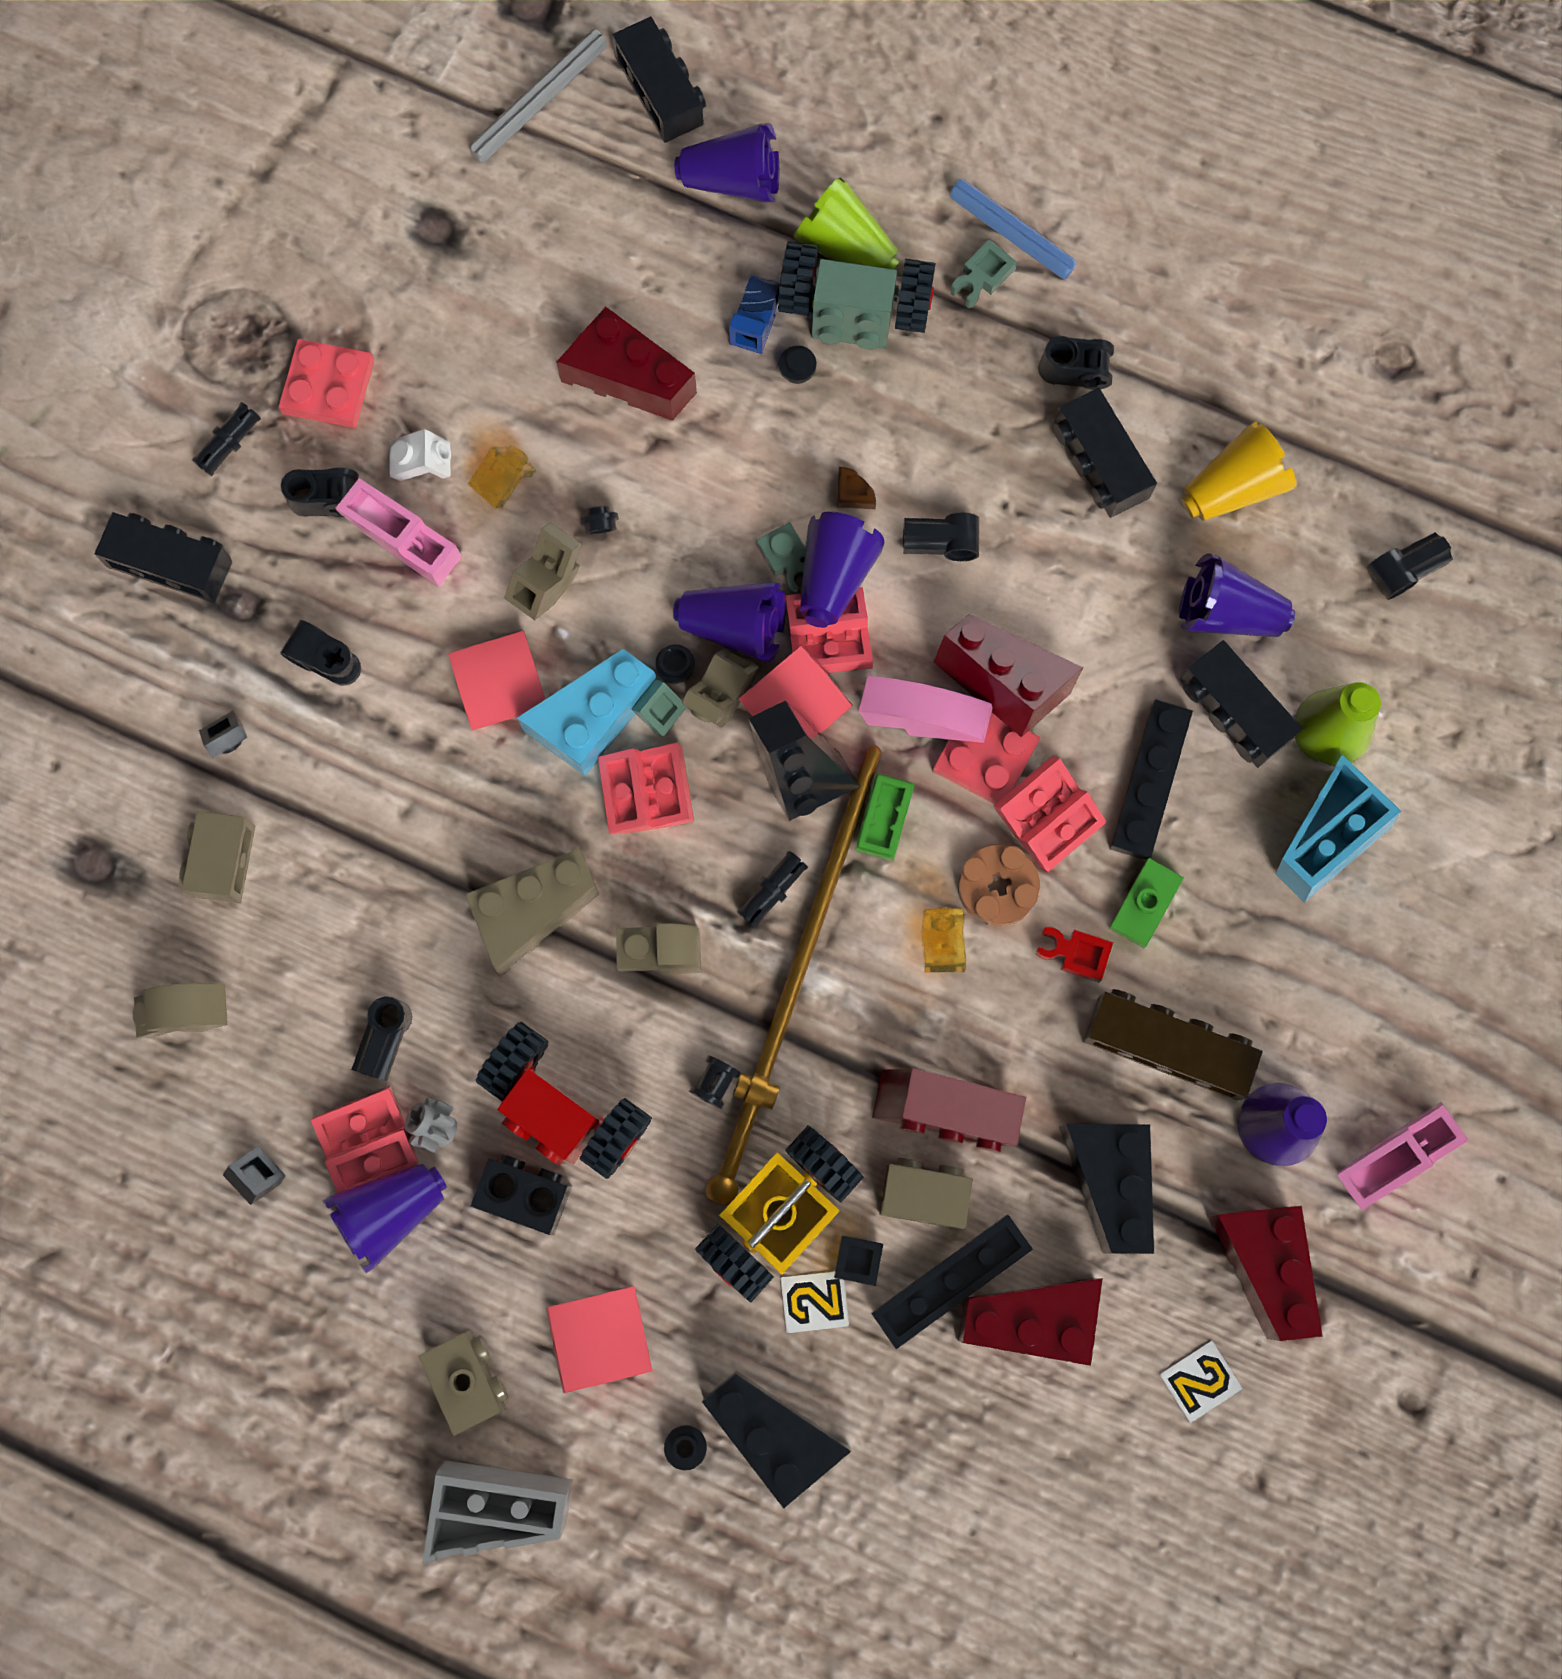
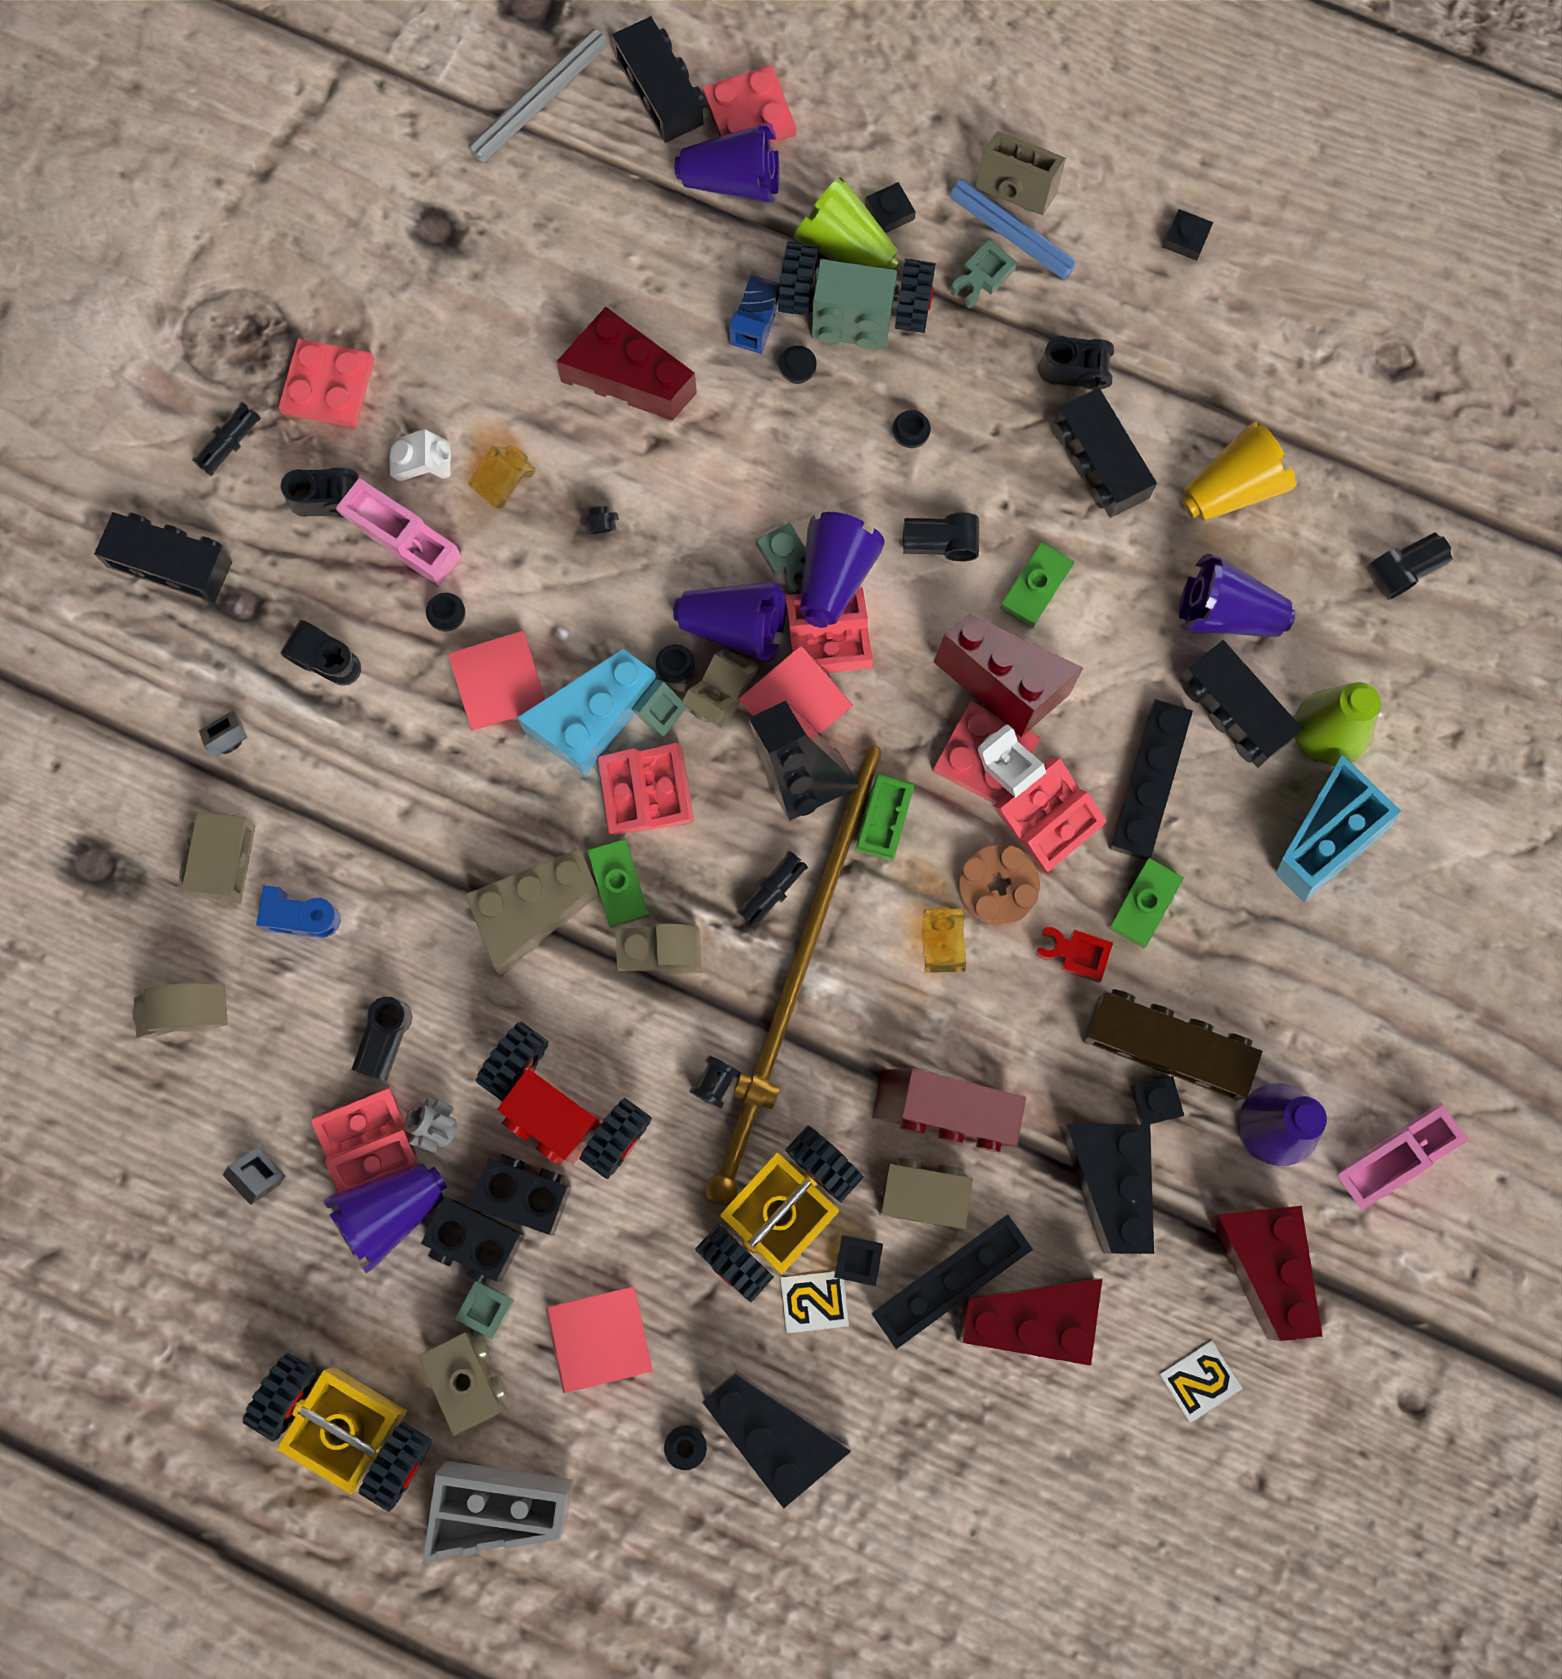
(308, 918): none -> blue leg
(339, 1430): none -> brick
(445, 612): none -> black plate
(476, 1231): none -> black brick
(484, 1309): none -> sand green plate
(546, 575): dark tan brick -> none
(618, 883): none -> bright green plate
(749, 101): none -> coral plate
(854, 490): reddish brown tile -> none
(890, 207): none -> black plate
(911, 429): none -> black plate
(924, 710): bright pink slope -> none
(1010, 761): none -> white bracket
(1020, 173): none -> dark tan brick
(1037, 584): none -> bright green plate
(1157, 1100): none -> black plate
(1187, 234): none -> black plate

